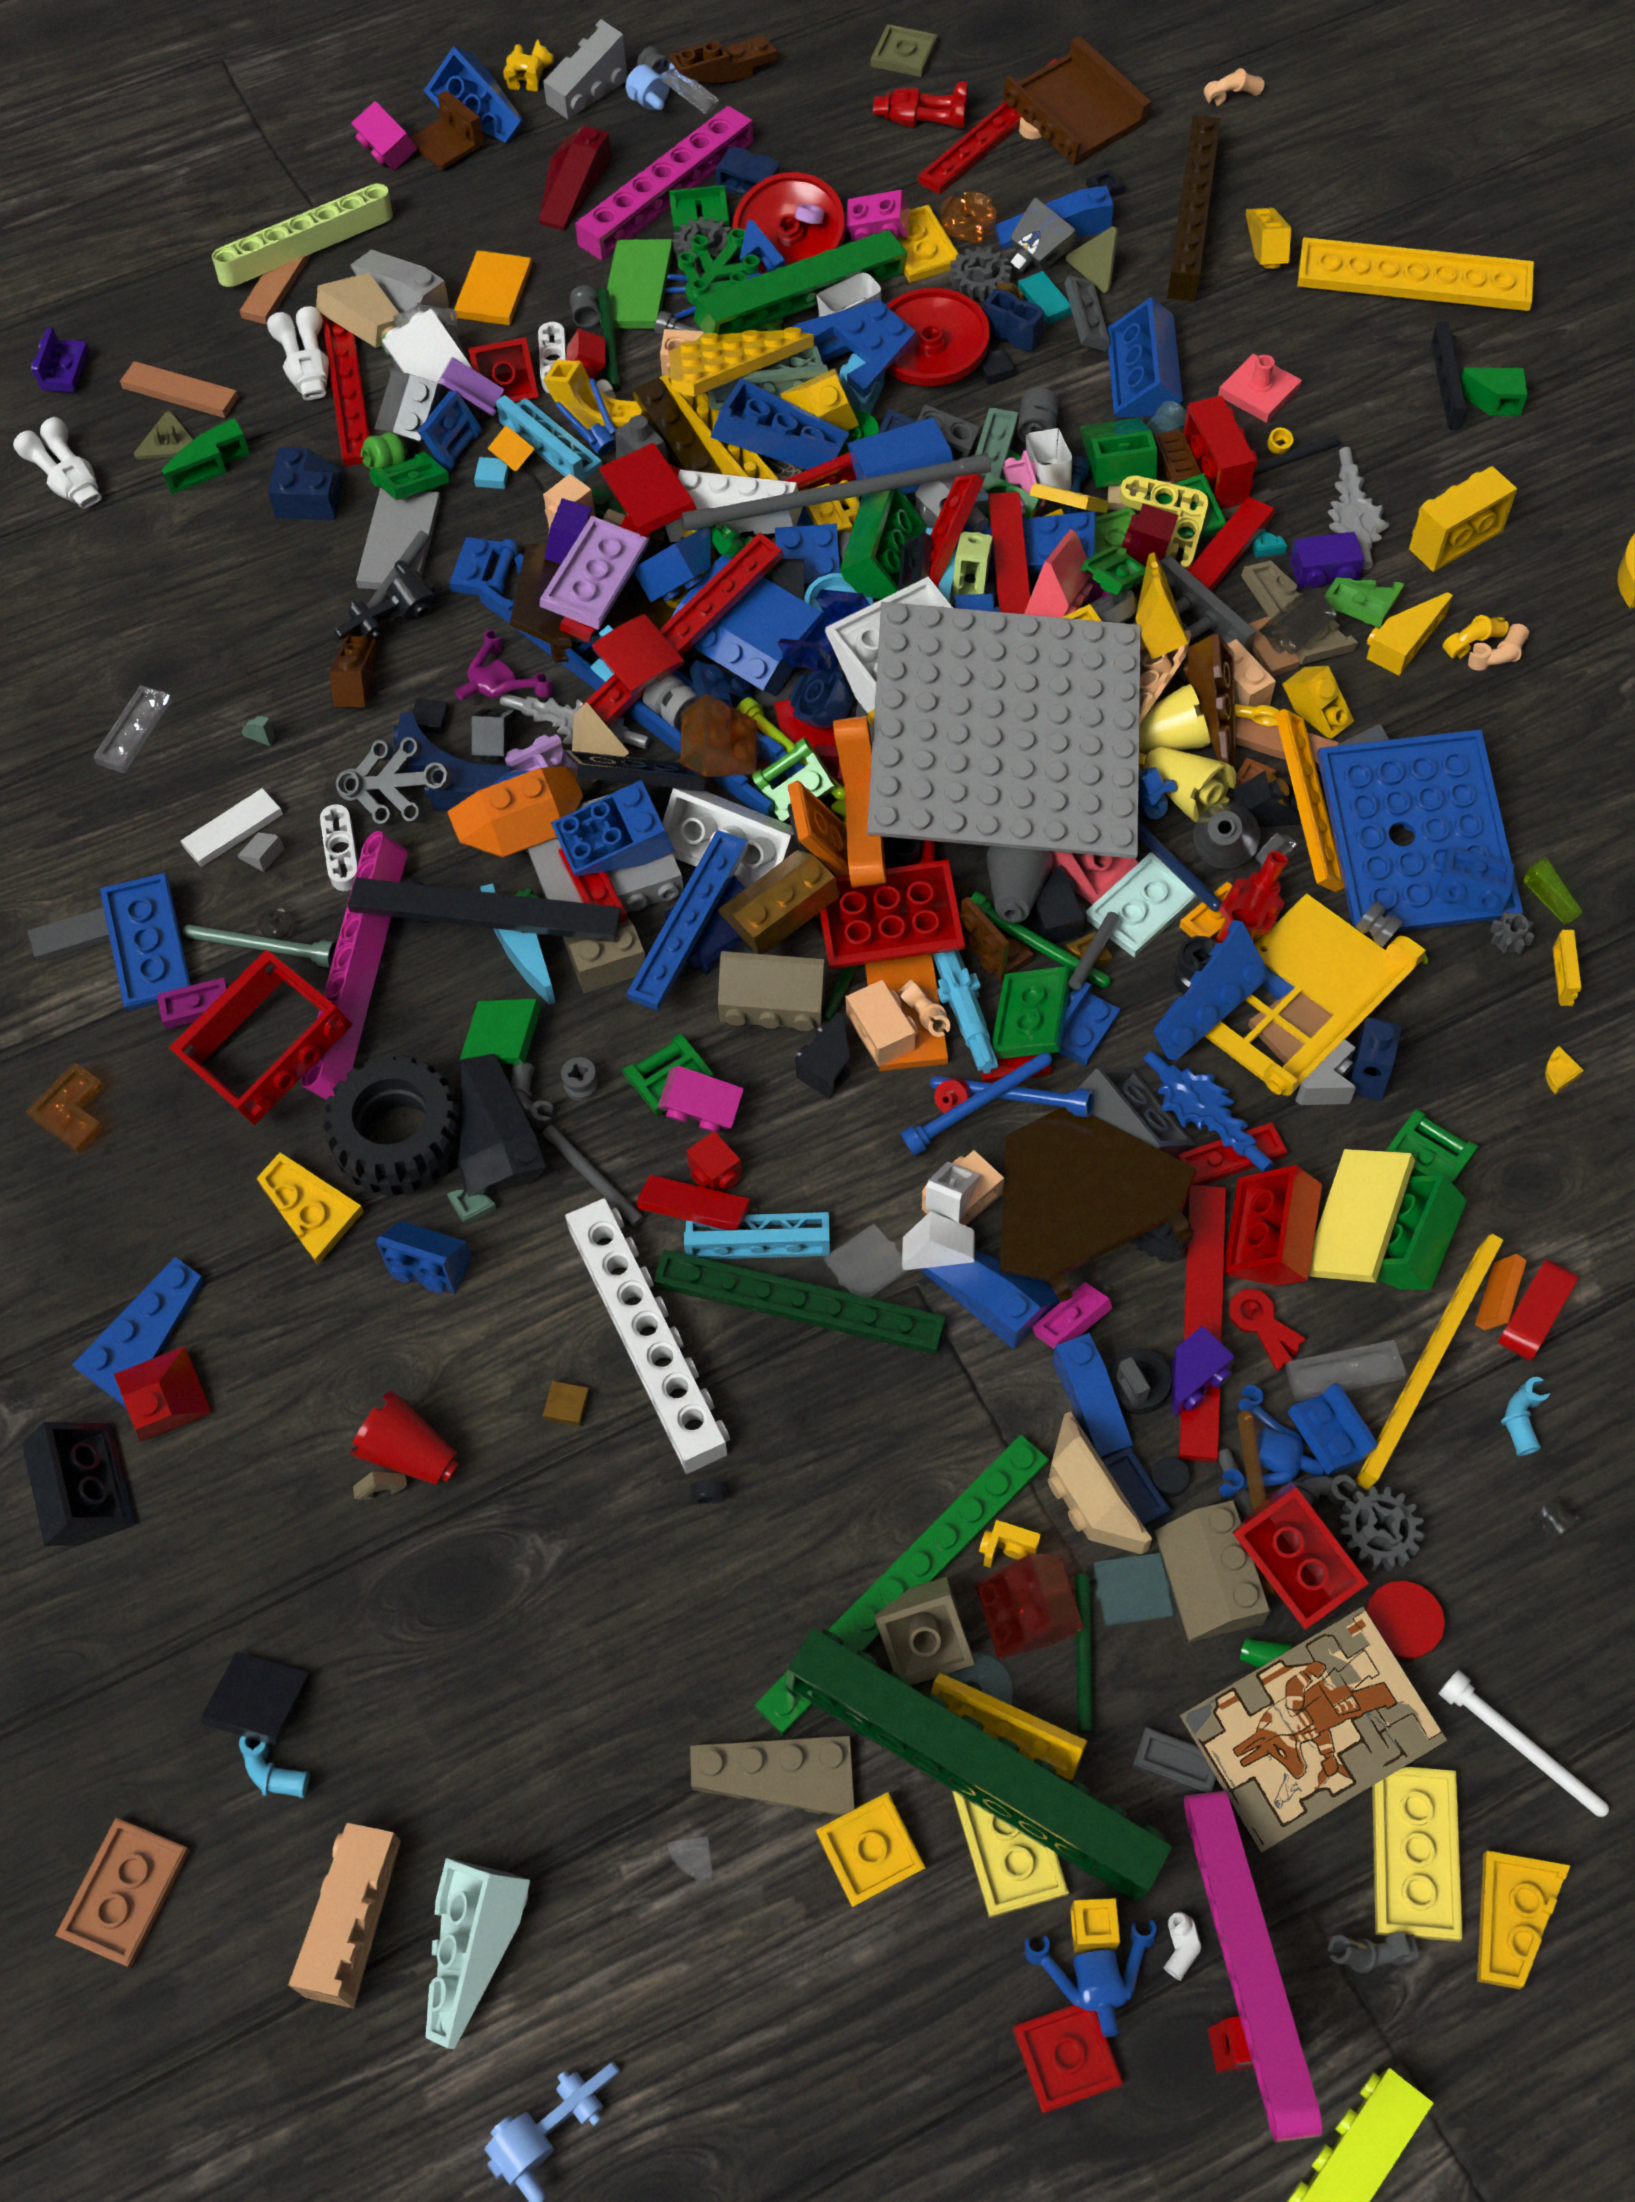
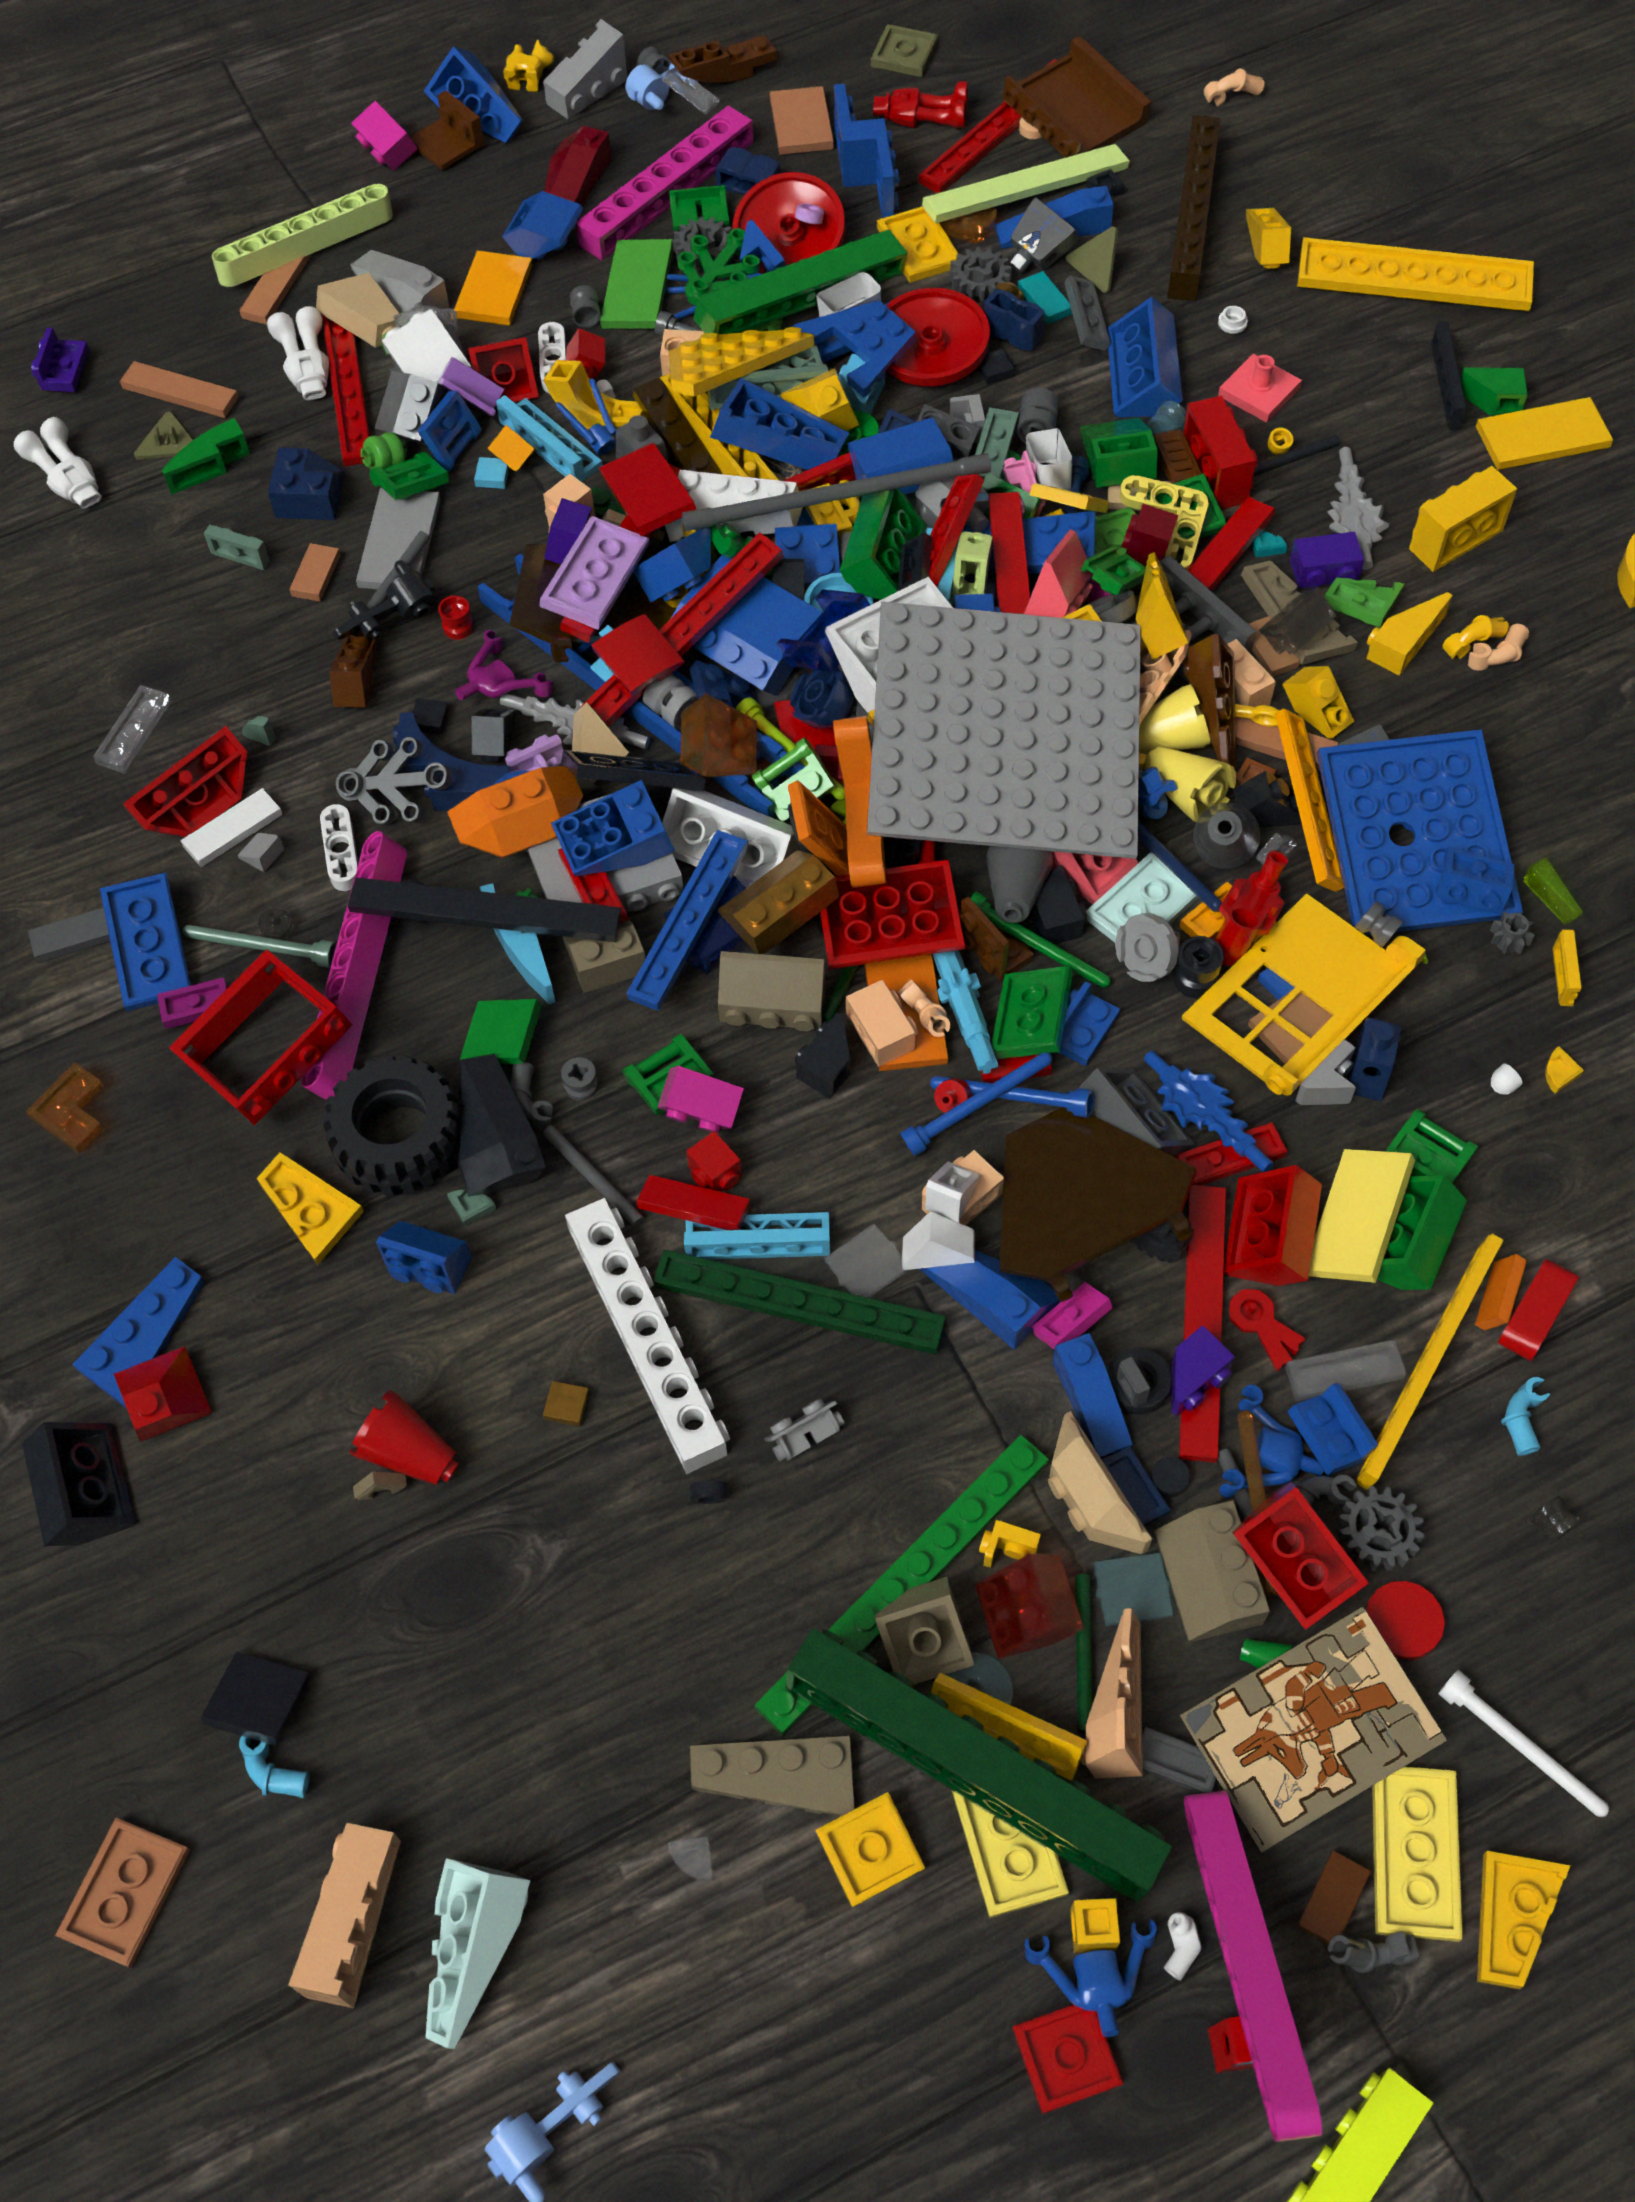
(193, 788): none -> red wedge
(237, 547): none -> sand green plate
(315, 572): none -> nougat tile
(456, 617): none -> red wheel
(476, 562): blue plate -> none
(541, 225): none -> blue slope
(608, 334): dark green bar -> none
(801, 120): none -> nougat tile
(817, 1420): none -> light grey hinge
(865, 152): none -> blue bracket
(877, 214): dark pink brick -> none
(969, 409): none -> light grey bracket
(1023, 183): none -> yellowish green tile
(1080, 946): pearl gold tile -> none
(1093, 951): dark grey bar -> none
(1116, 1713): none -> light nougat wedge
(1147, 947): none -> light grey tile
(1213, 993): blue wing -> none
(1233, 320): none -> white plate
(1333, 1898): none -> reddish brown tile
(1505, 1080): none -> white hinge
(1544, 433): none -> yellow tile

